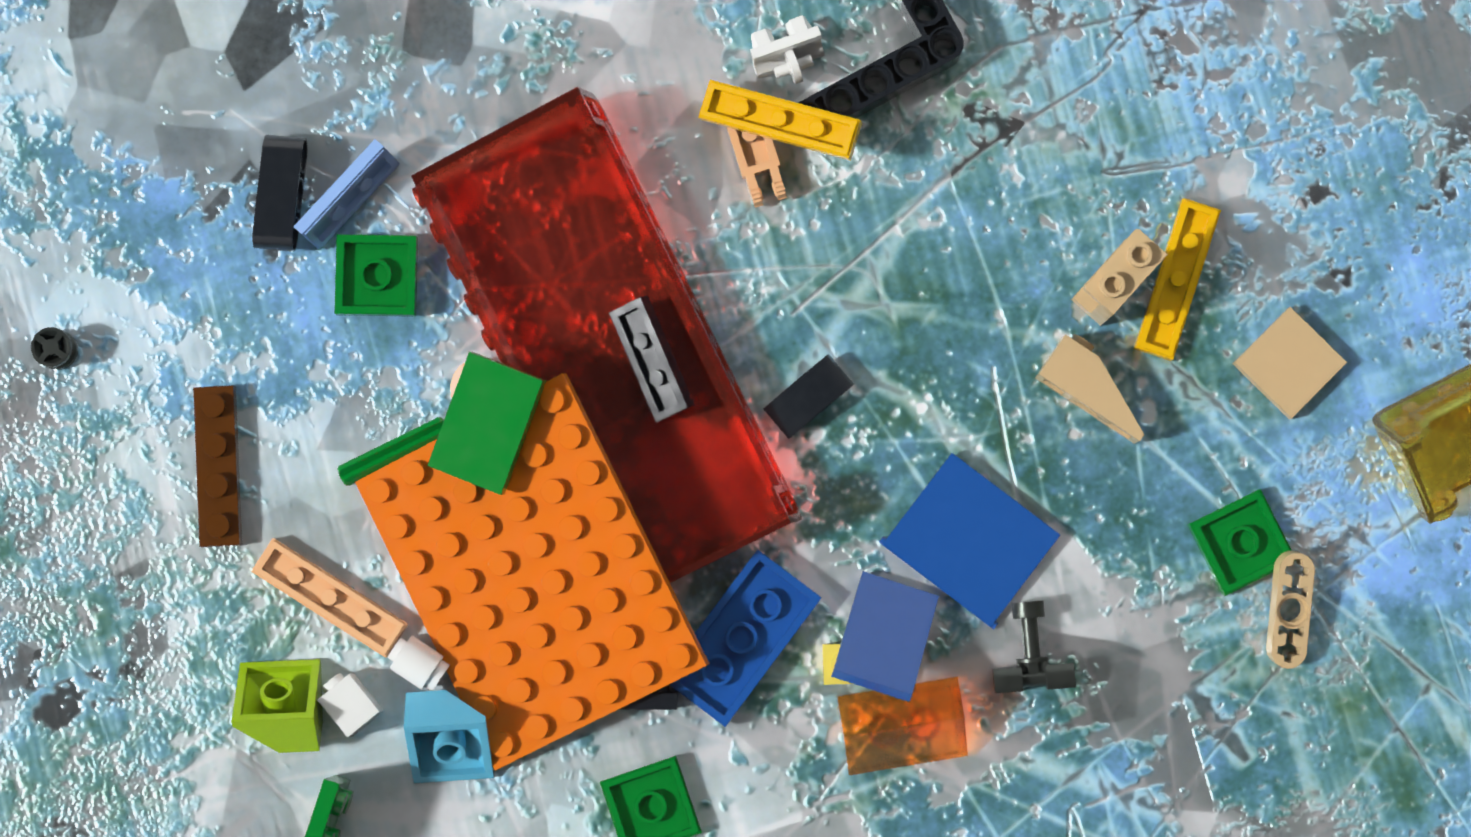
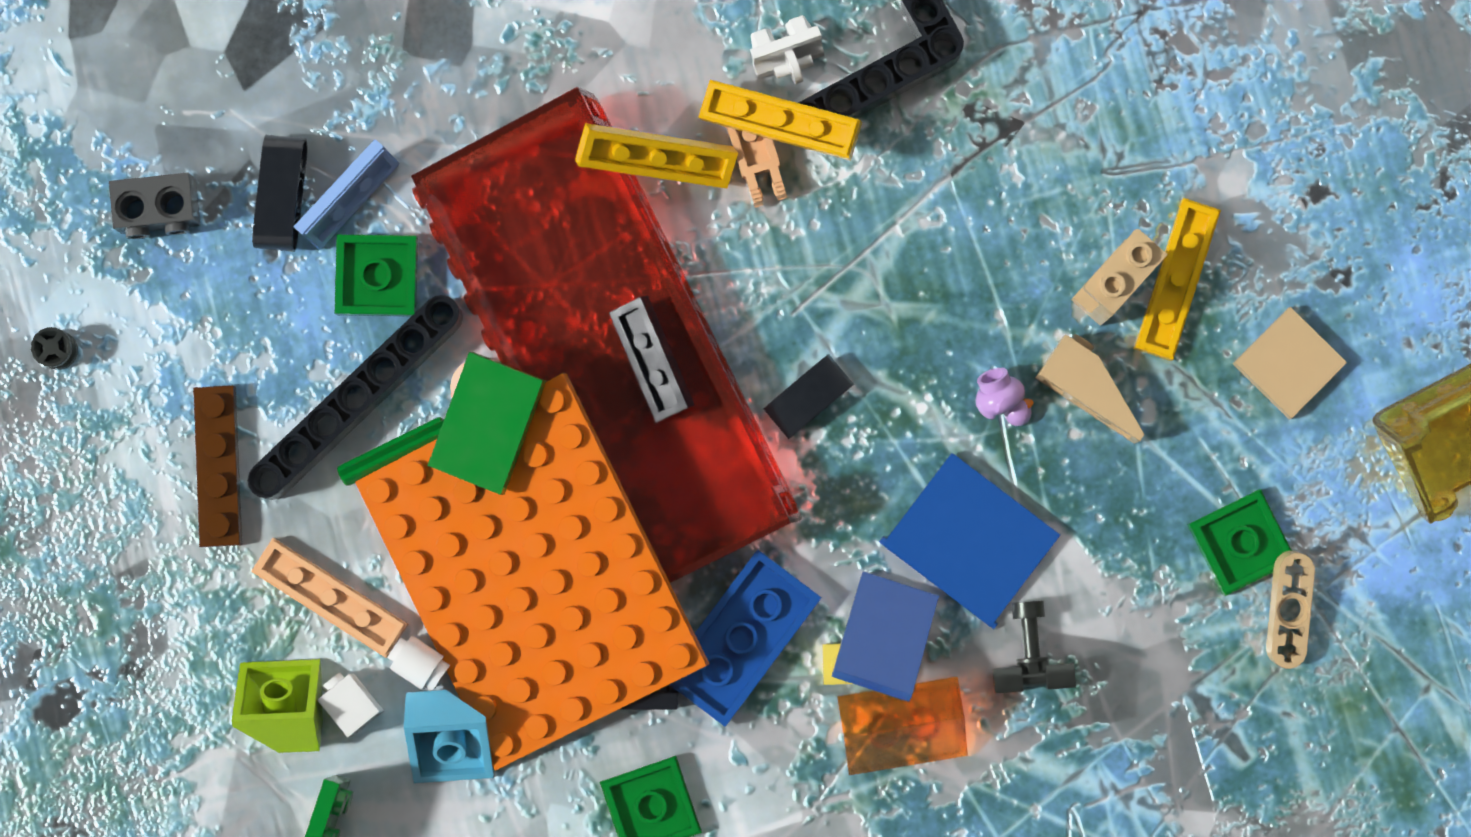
(155, 194): none -> dark grey brick
(336, 403): none -> black beam
(656, 156): none -> yellow plate
(1003, 394): none -> lavender animal

